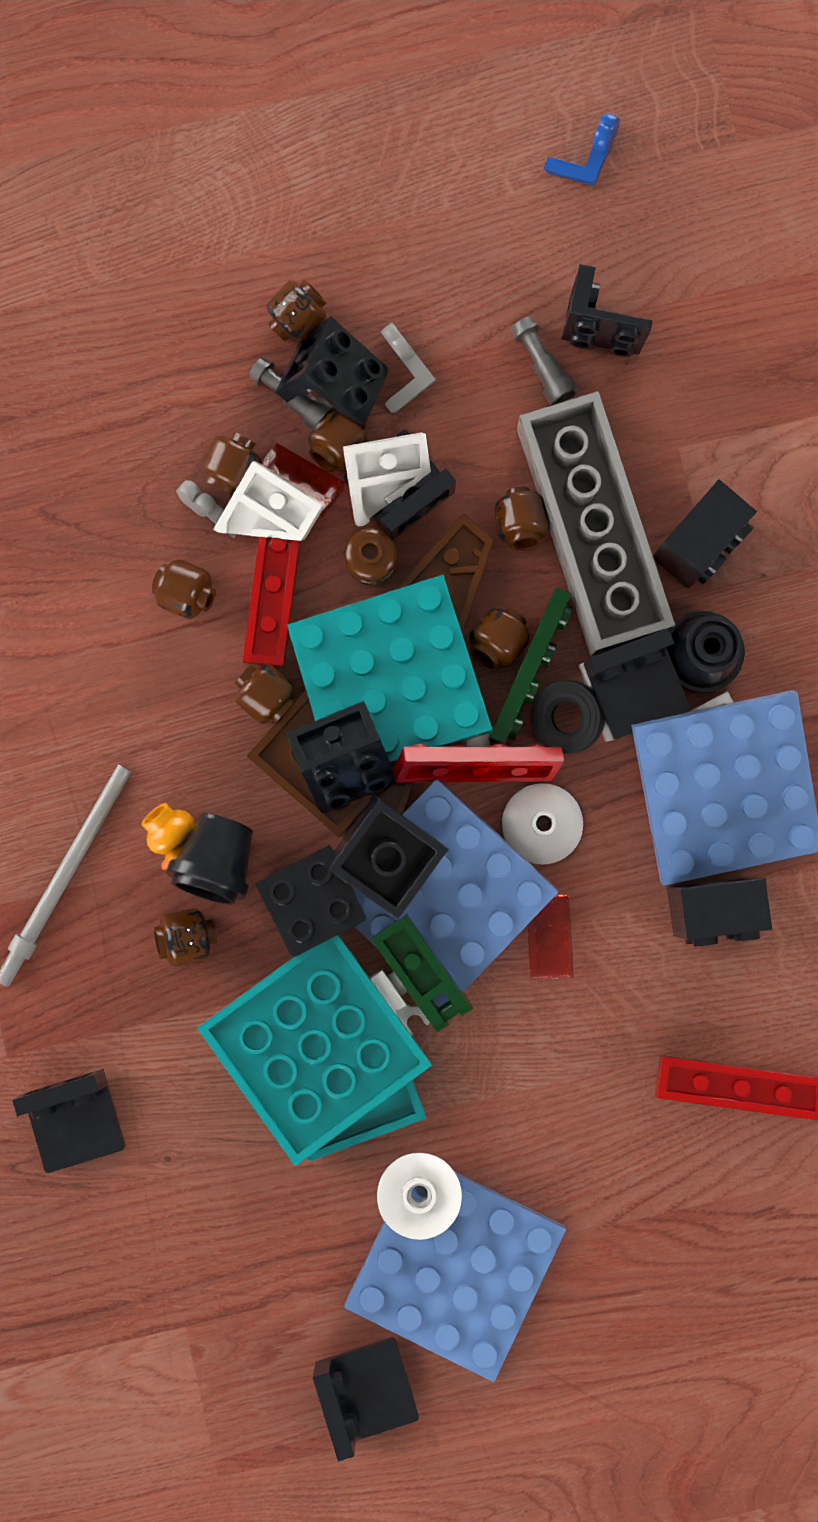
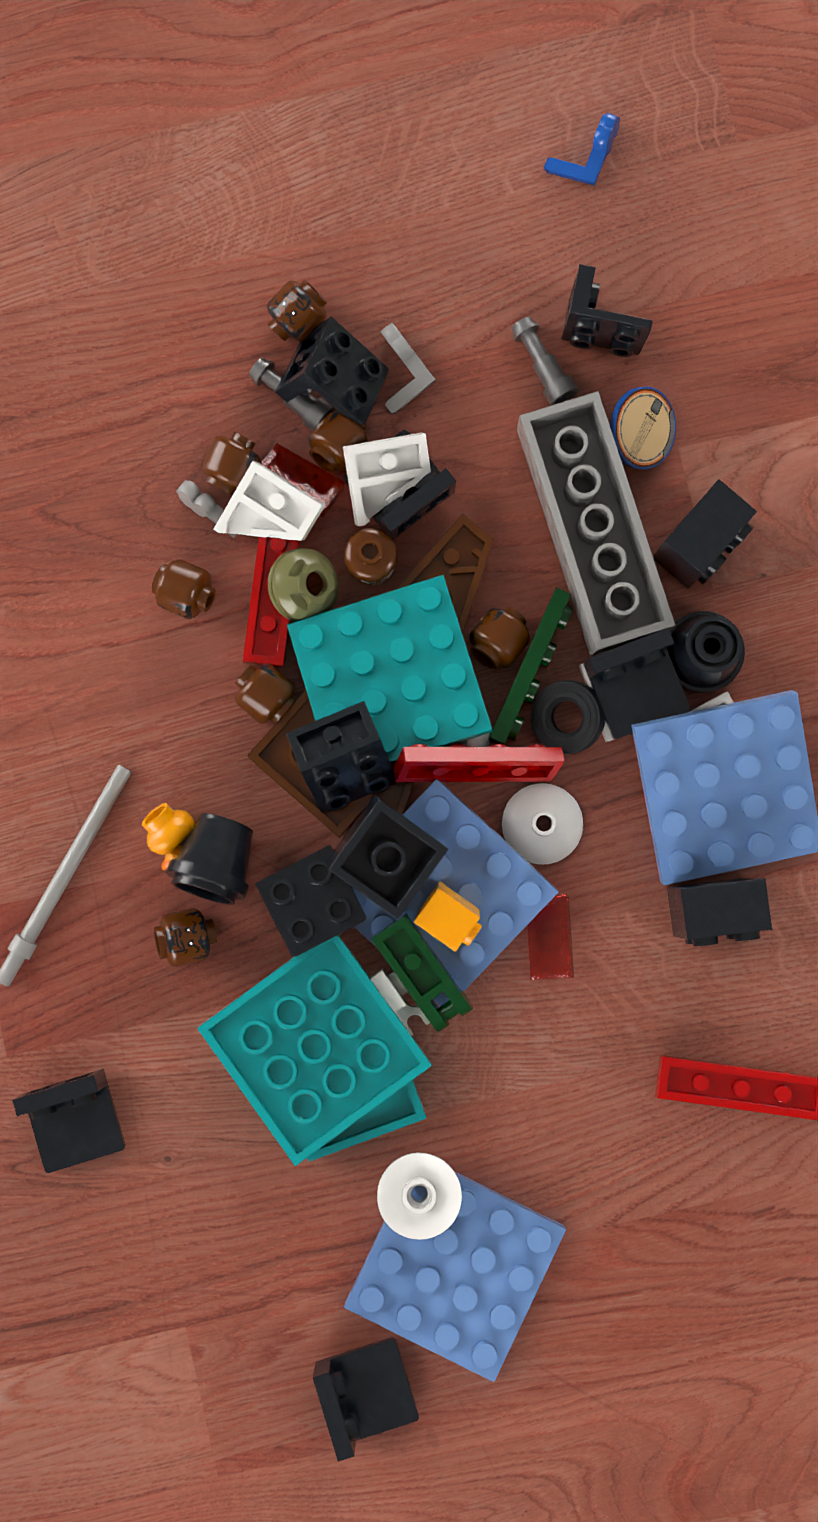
(288, 584): none -> olive piece
(449, 917): none -> light orange brick
(521, 518): reddish brown head -> none
(643, 427): none -> piece

